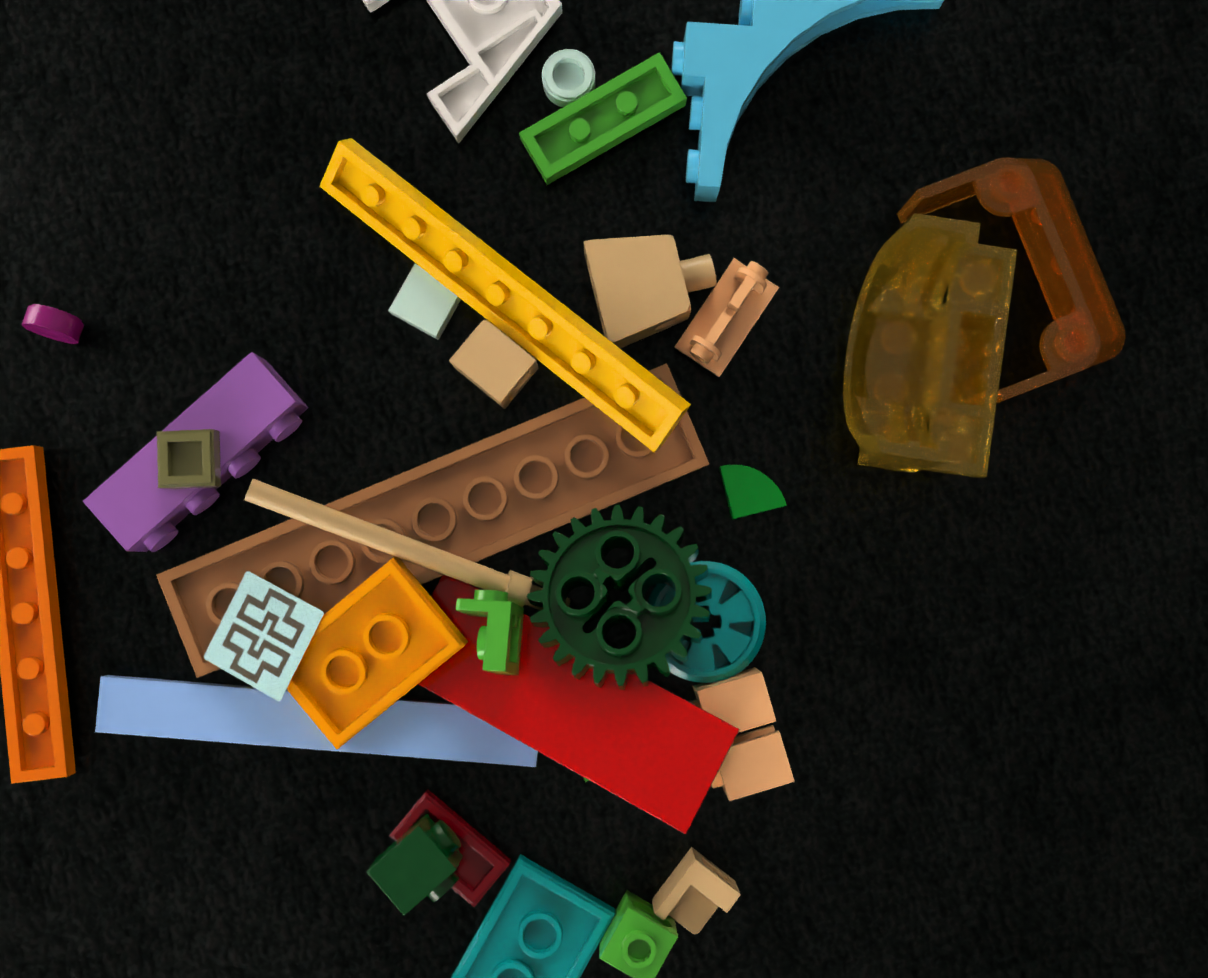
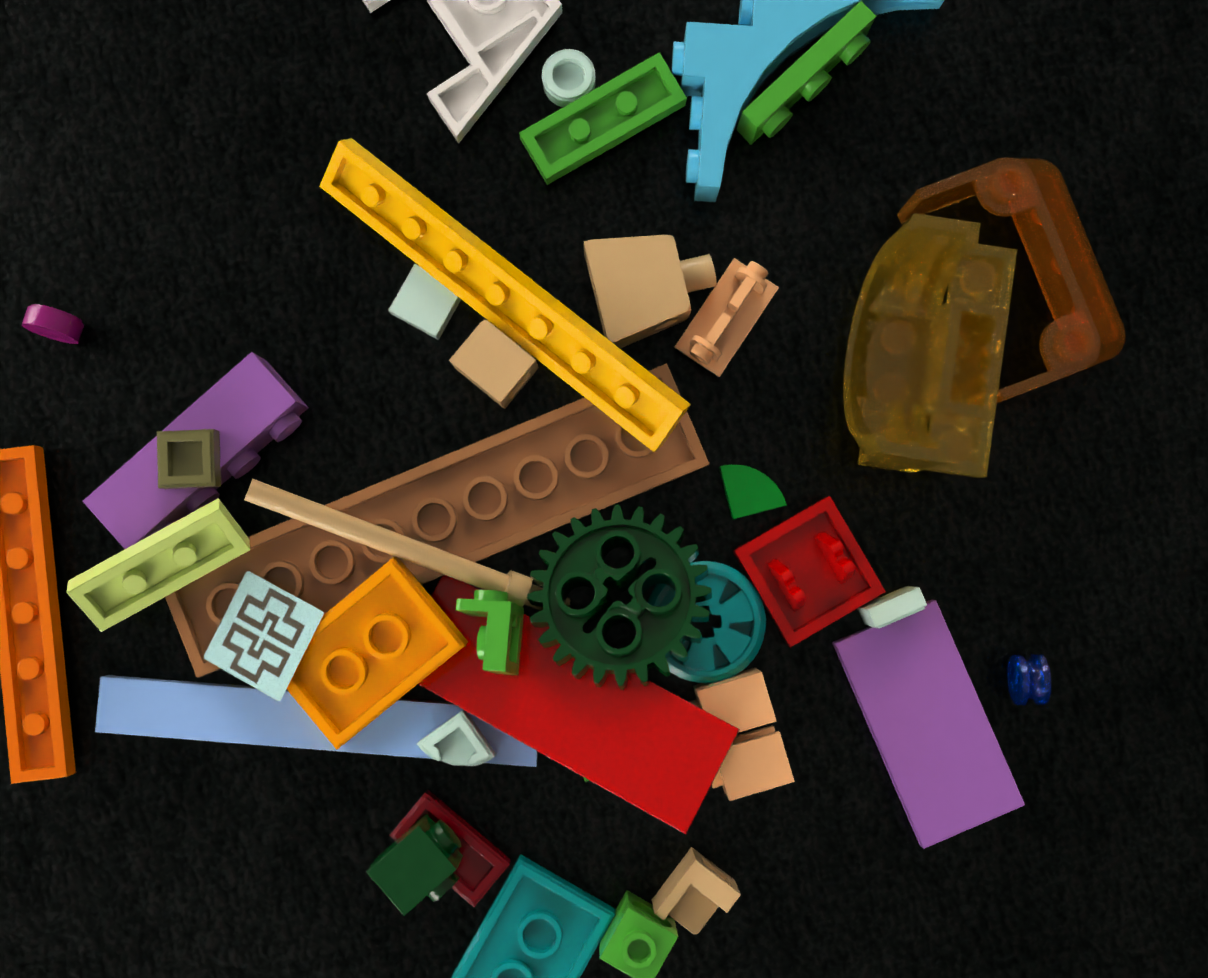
(158, 565): none -> yellowish green plate
(457, 742): none -> light aqua tile
(807, 75): none -> bright green plate
(809, 571): none -> red plate
(892, 607): none -> light aqua tile
(928, 725): none -> medium lavender tile
(1029, 679): none -> clear blue bush

